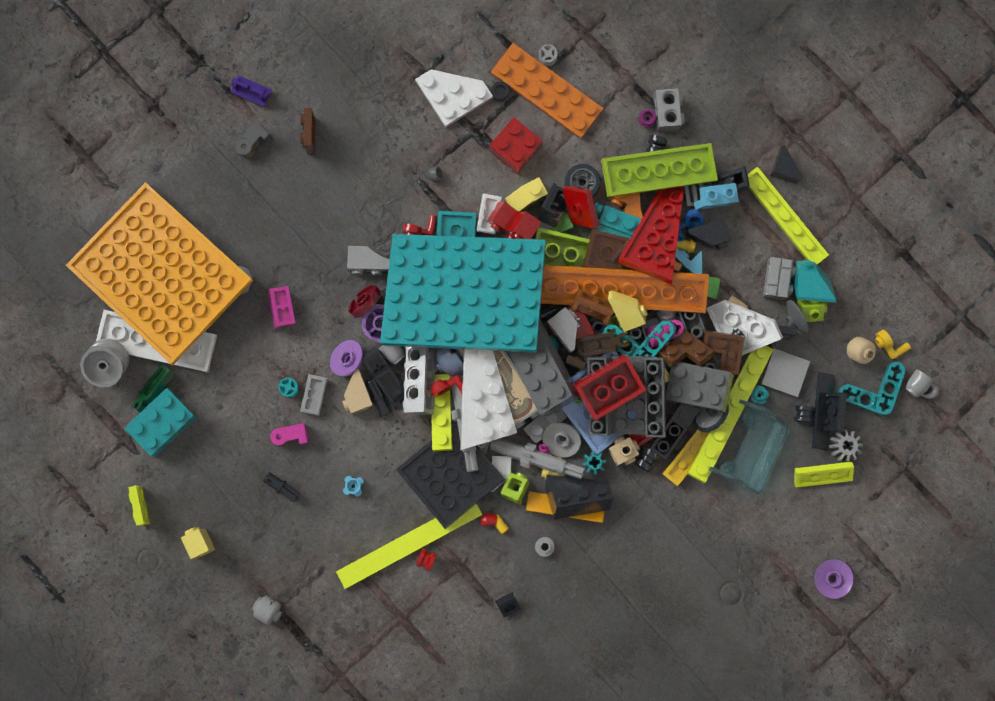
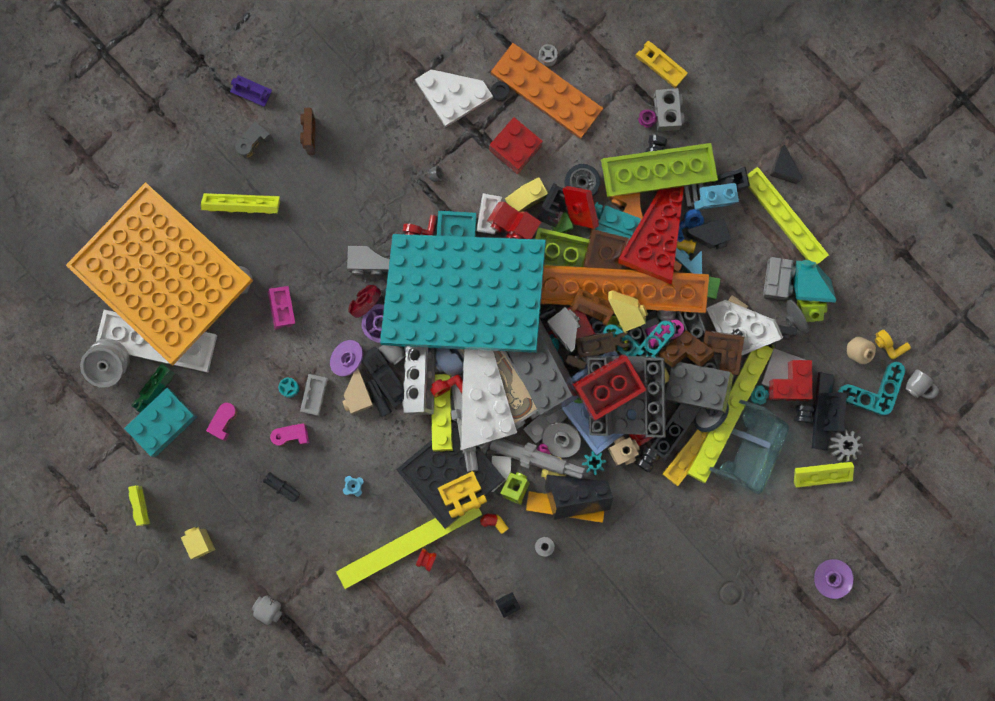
(221, 420): none -> dark pink leg
(240, 203): none -> neon yellow plate
(460, 488): none -> yellow plate
(661, 64): none -> yellow plate
(751, 438): none -> sand blue piece
(797, 386): none -> red brick

